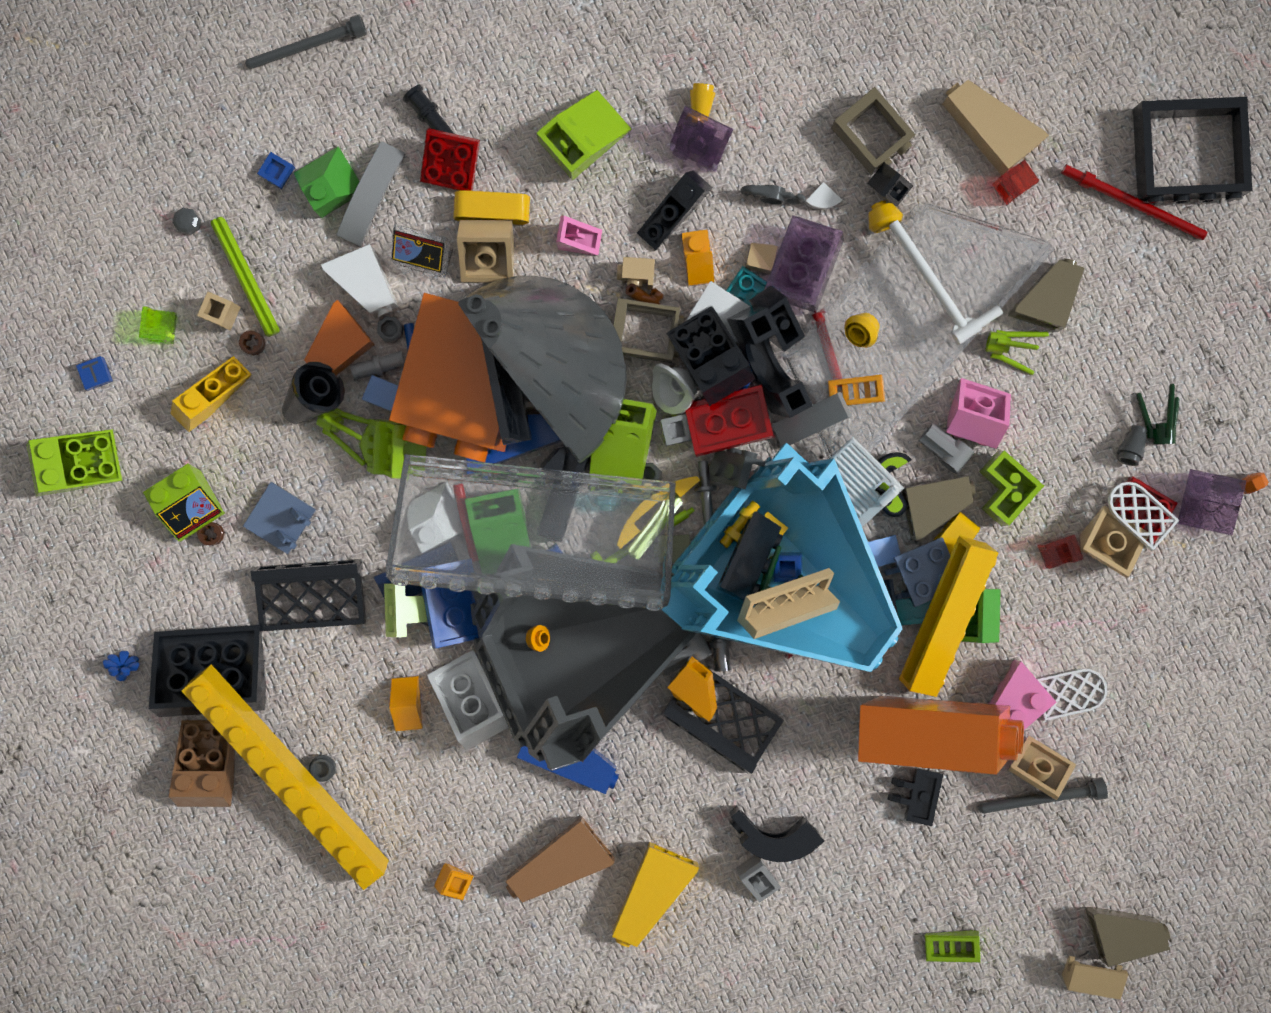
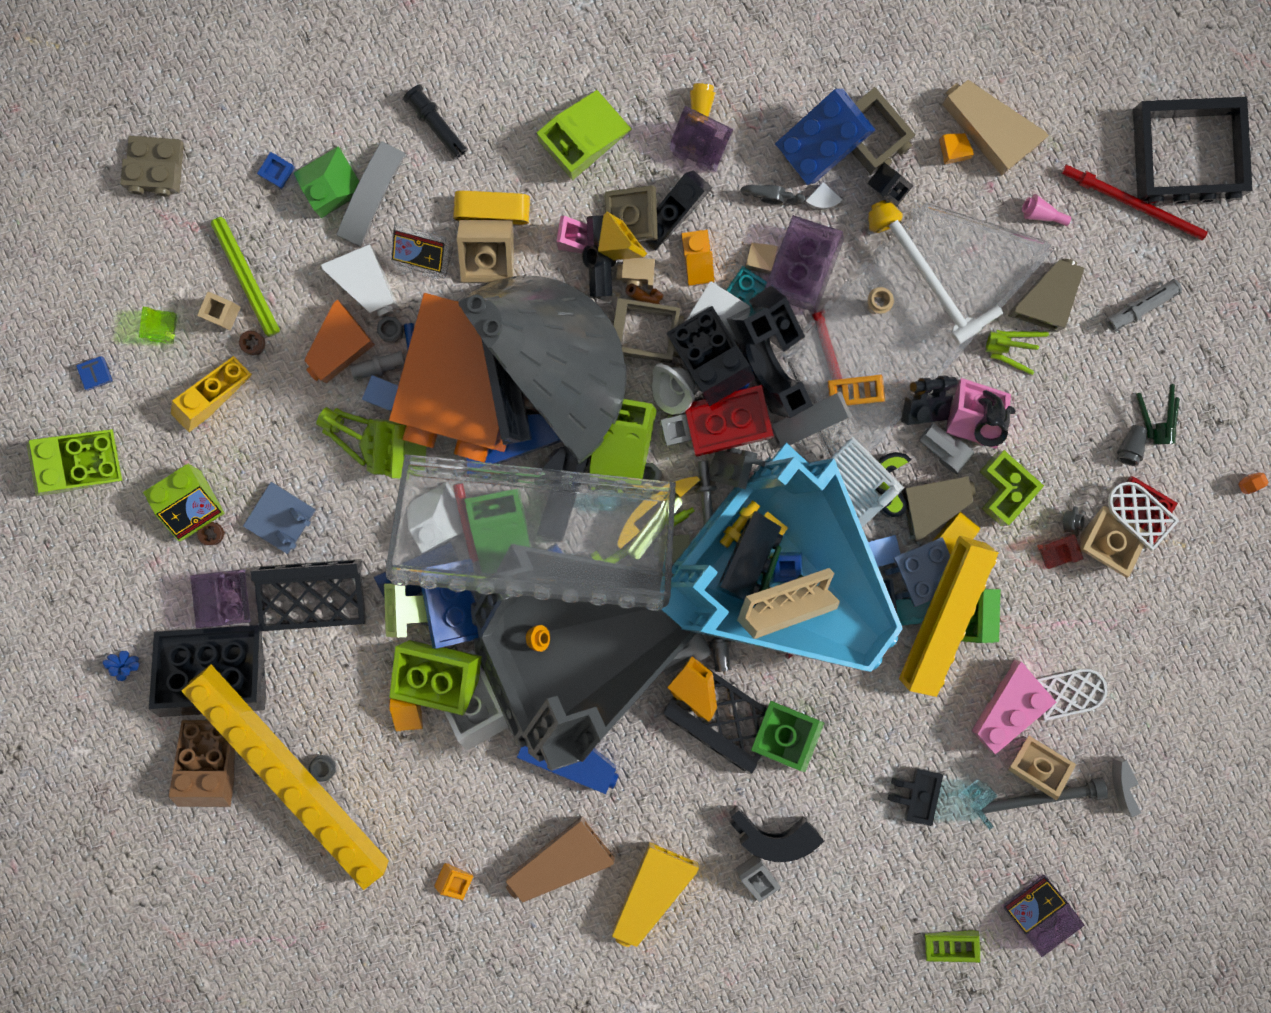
(152, 165): none -> dark tan plate
(186, 221): dark grey tile -> none
(220, 598): none -> clear purple slope
(312, 393): black cone -> none
(353, 27): dark grey piece -> none
(434, 676): none -> lime slope
(449, 160): red tile -> none
(599, 264): none -> black piece
(617, 240): none -> yellow slope
(637, 210): none -> dark tan plate
(787, 736): none -> bright green slope
(825, 136): none -> blue piece
(862, 330): yellow cone -> none
(887, 297): none -> tan cone
(928, 407): none -> black plate
(938, 734): orange brick -> none
(955, 148): none -> light orange slope
(976, 798): none -> clear light blue panel
(995, 416): none -> black piece
(1015, 182): clear red panel -> none
(1038, 209): none -> bright pink cone
(1043, 915): none -> slope
(1073, 521): none -> dark grey plate
(1094, 979): tan hinge -> none
(1124, 780): none -> light grey slope
(1126, 935): dark tan slope -> none
(1134, 311): none -> light grey pin
(1211, 502): clear purple slope -> none

